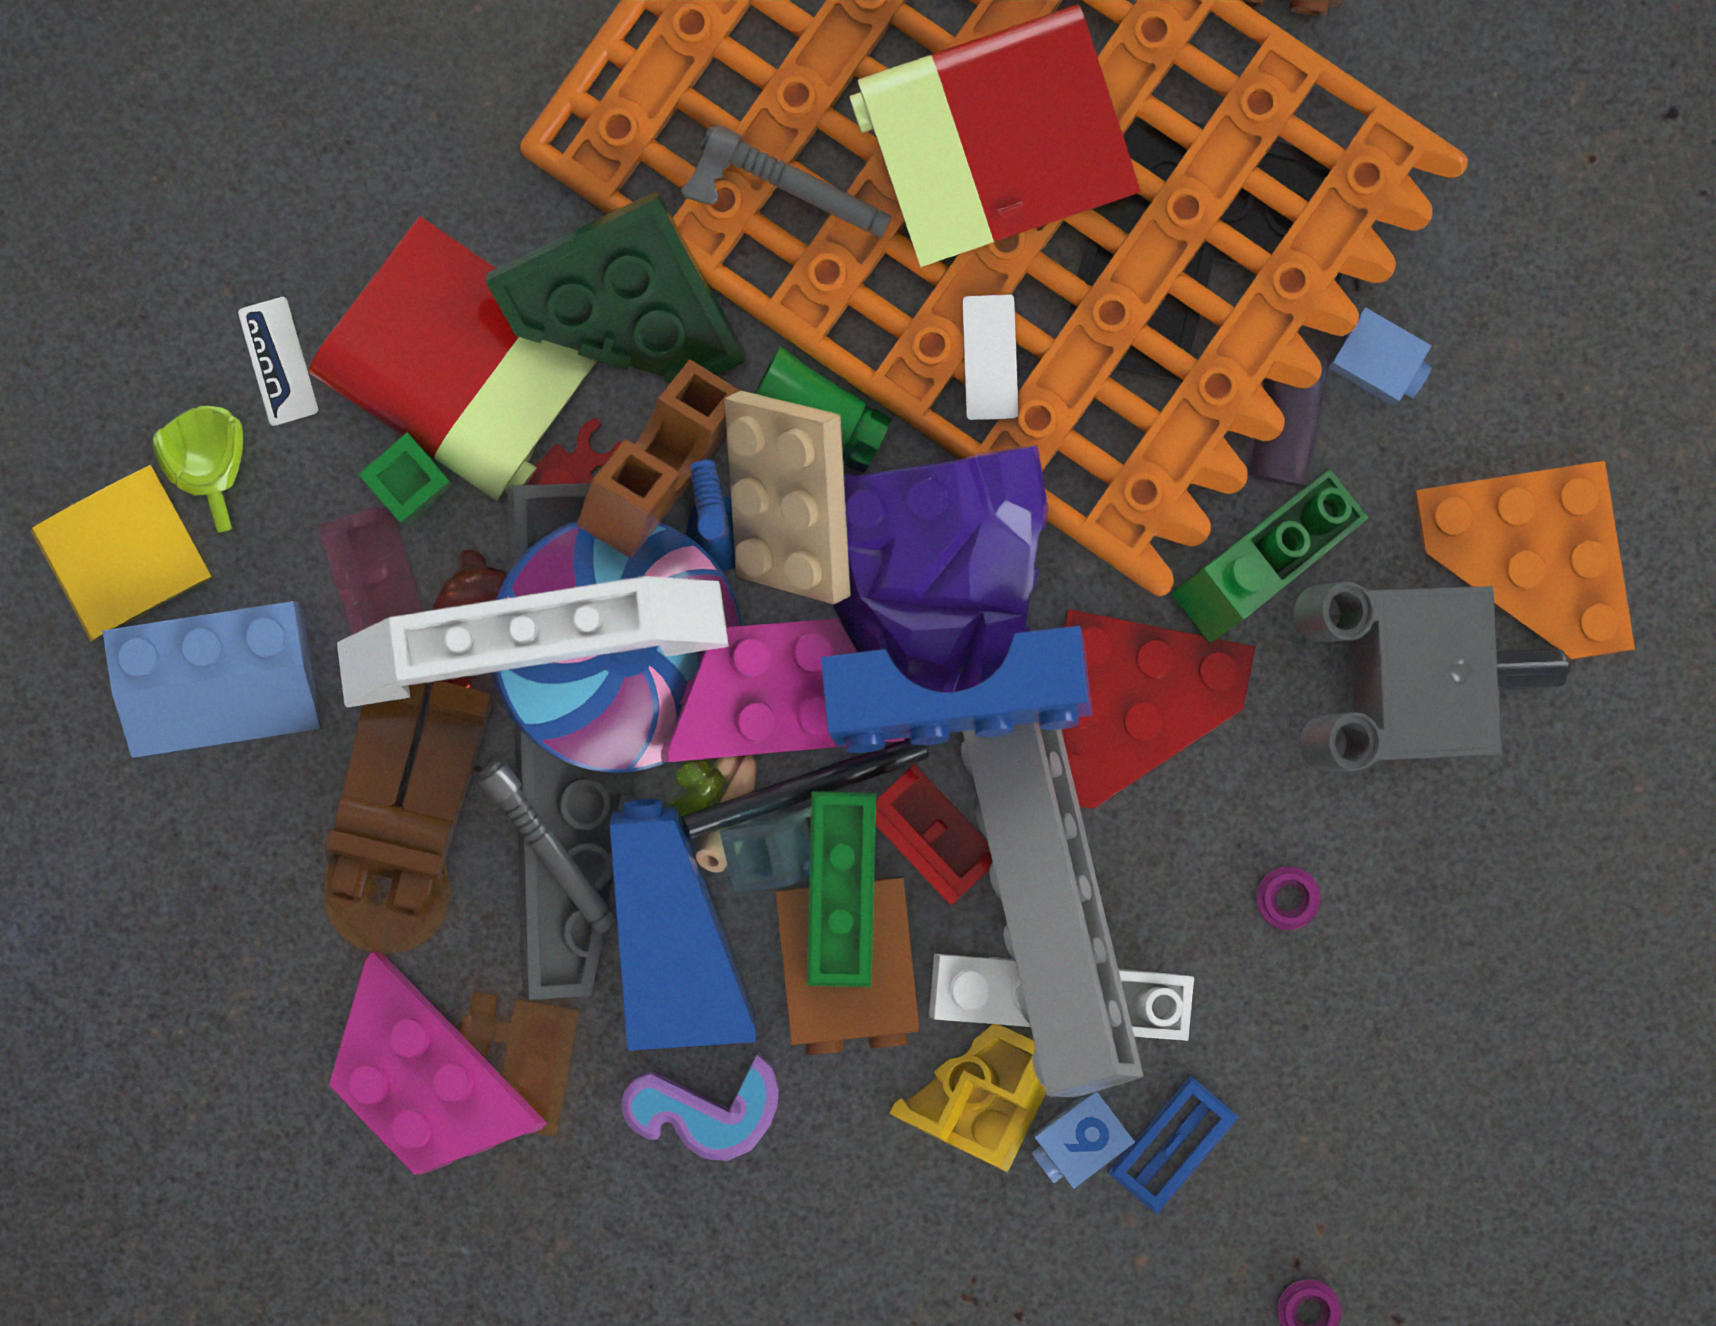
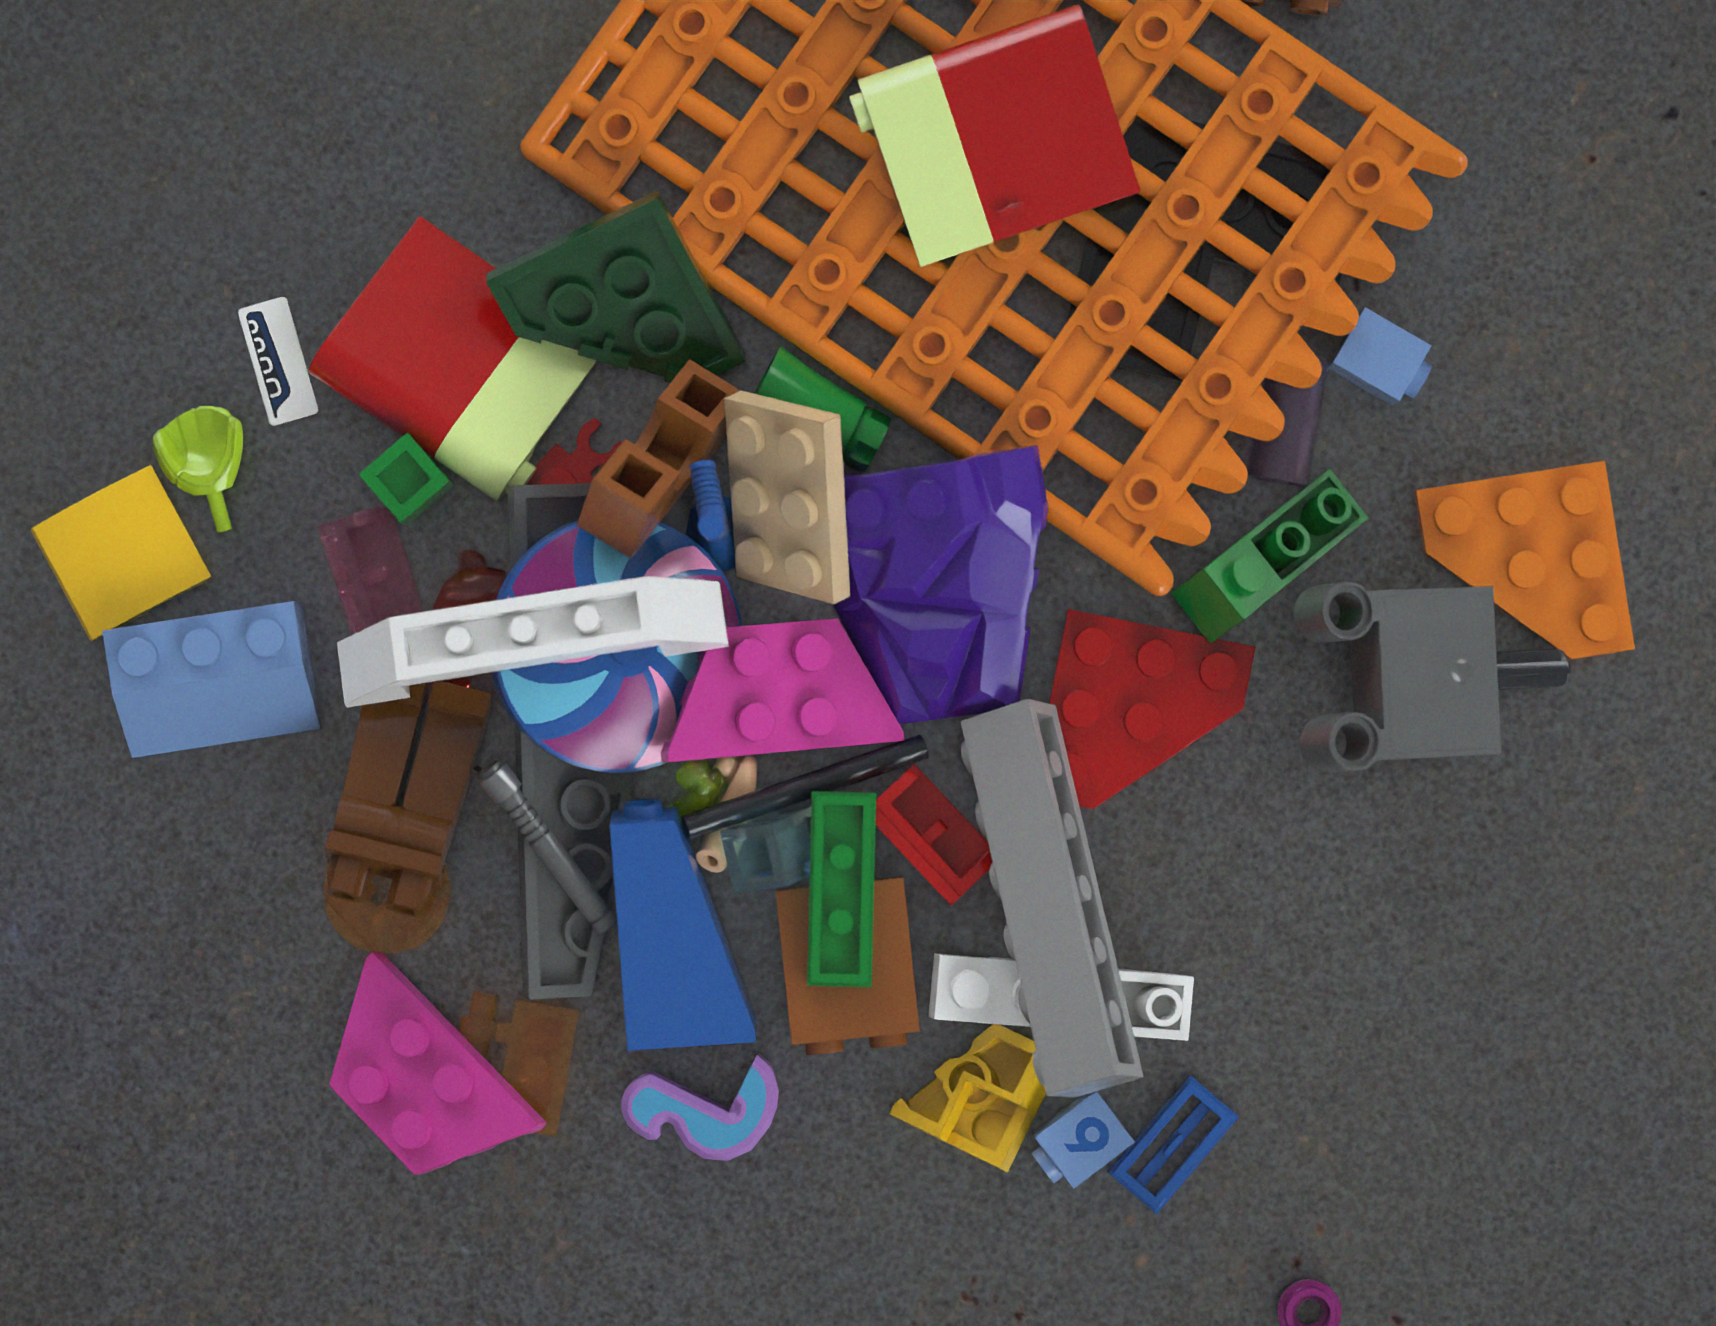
(726, 147): dark grey piece -> none
(990, 357): white sticker -> none
(1038, 682): blue arch -> none
(1308, 898): magenta plate -> none

